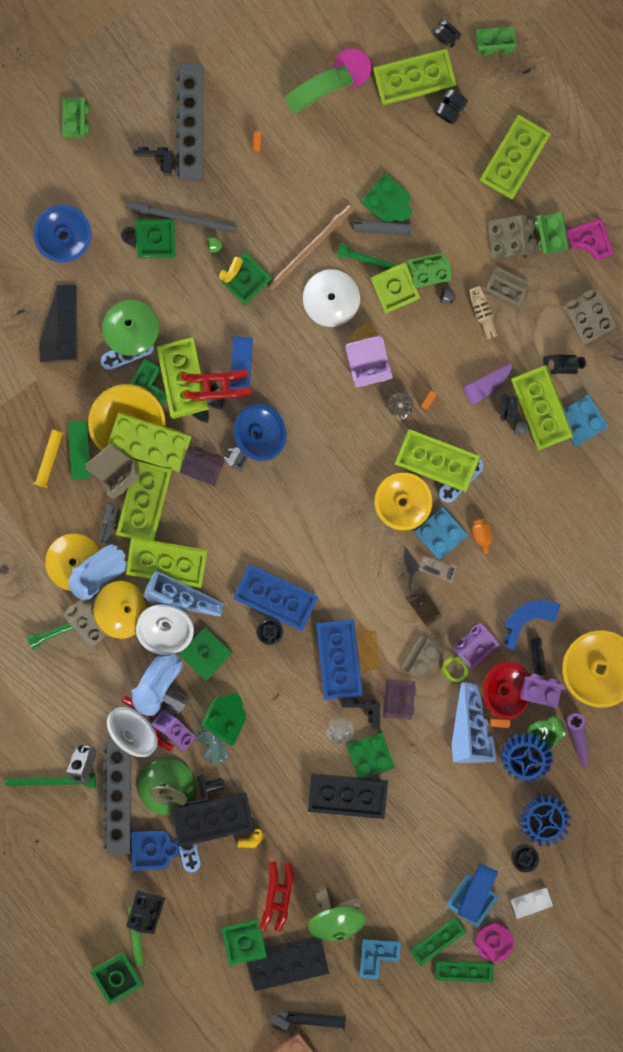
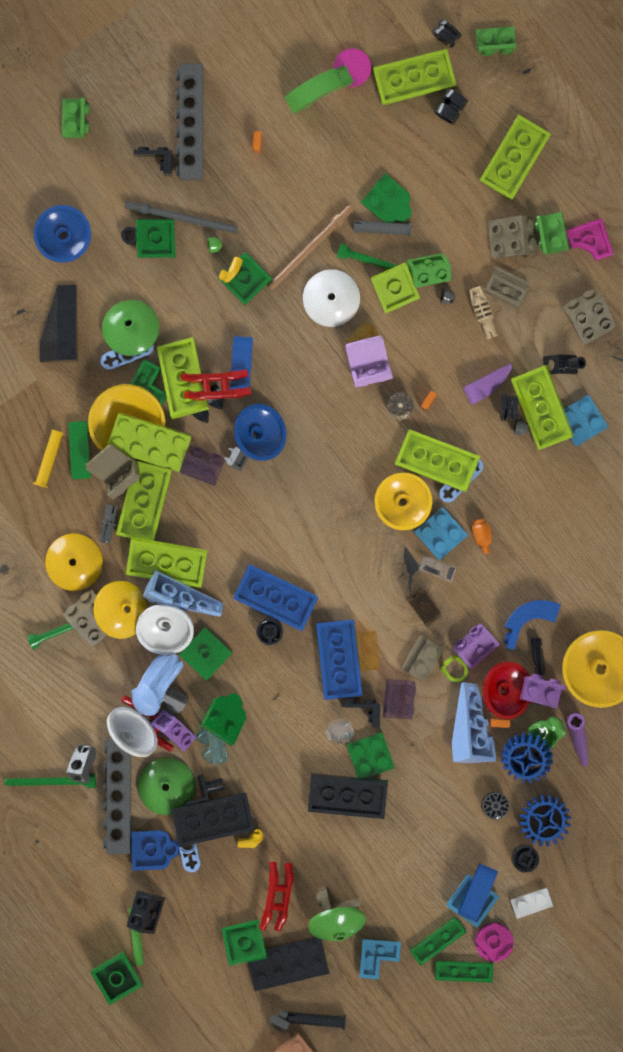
(97, 572): light blue hair -> none
(168, 795): olive dish -> none
(495, 805): none -> wheel

